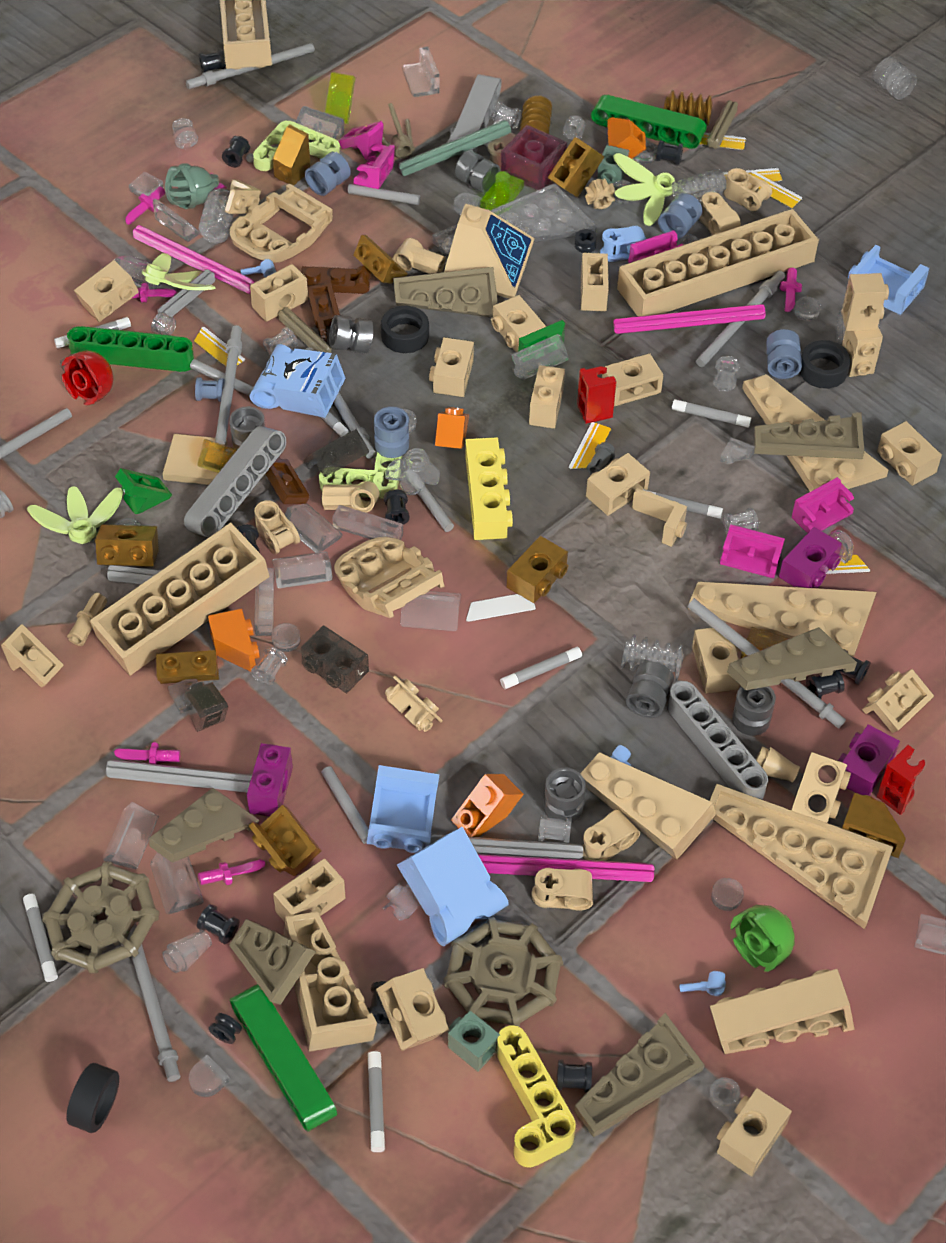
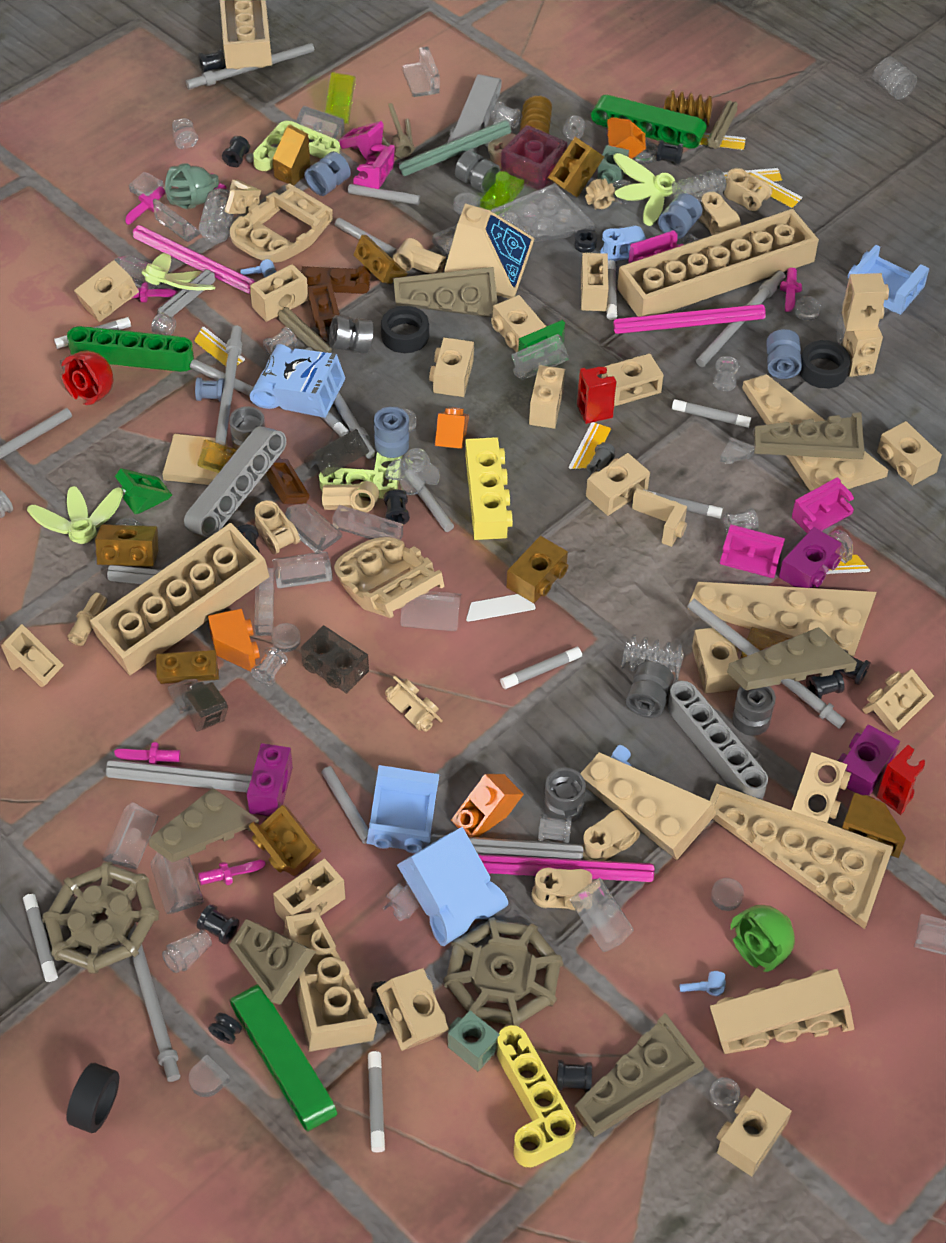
(356, 232): none -> light grey bar
(602, 915): none -> clear slope
(612, 297): none -> bar
(776, 764): tan cone -> none

